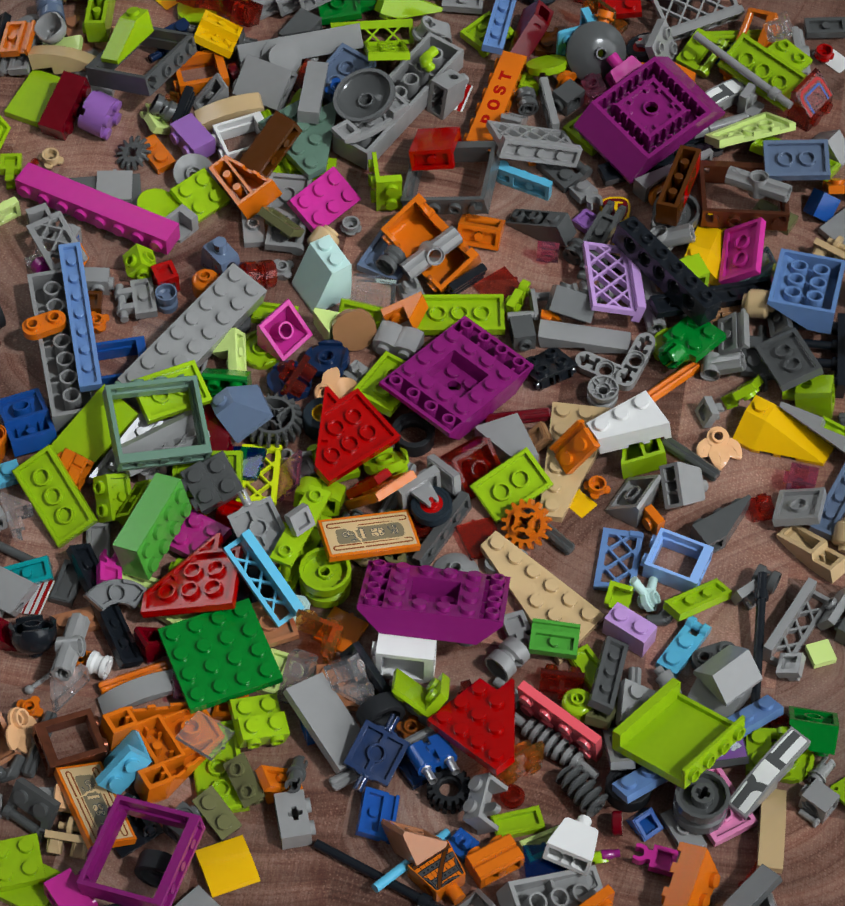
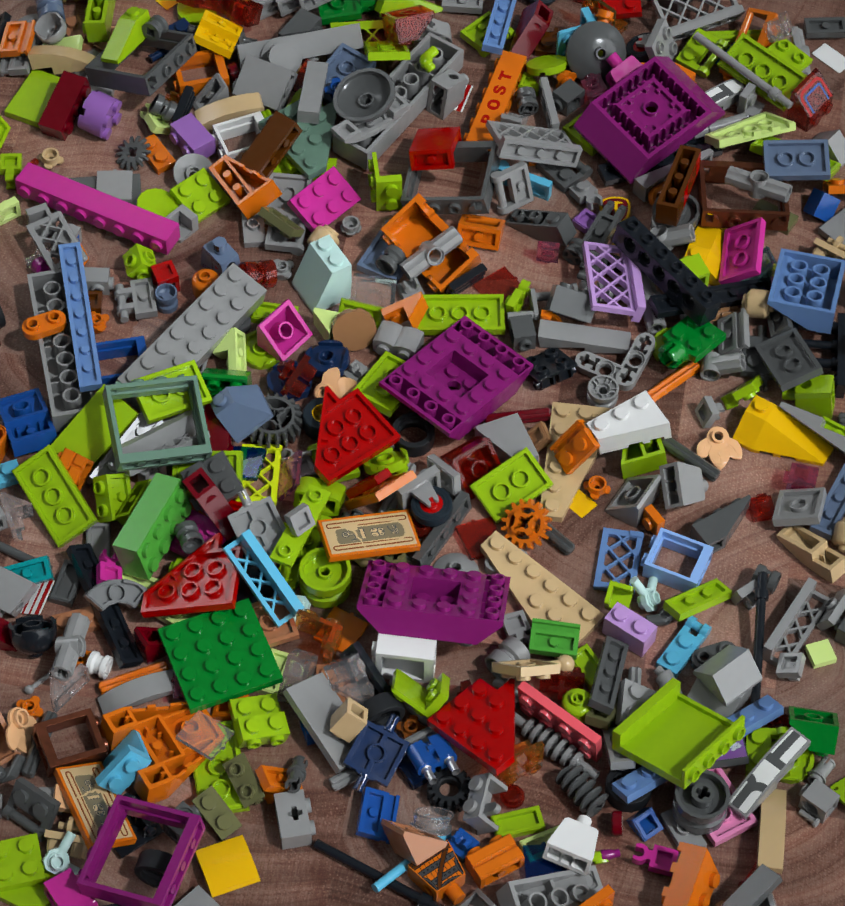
(57, 859): none -> light aqua piece
(155, 27): none -> dark grey wheel
(189, 536): none -> dark grey wheel
(210, 501): none -> dark red slope
(348, 720): none -> tan brick
(406, 24): none -> clear red slope
(433, 820): none -> clear piece
(518, 185): none -> light grey plate
(525, 668): none -> tan plate
(824, 53): red plate -> none

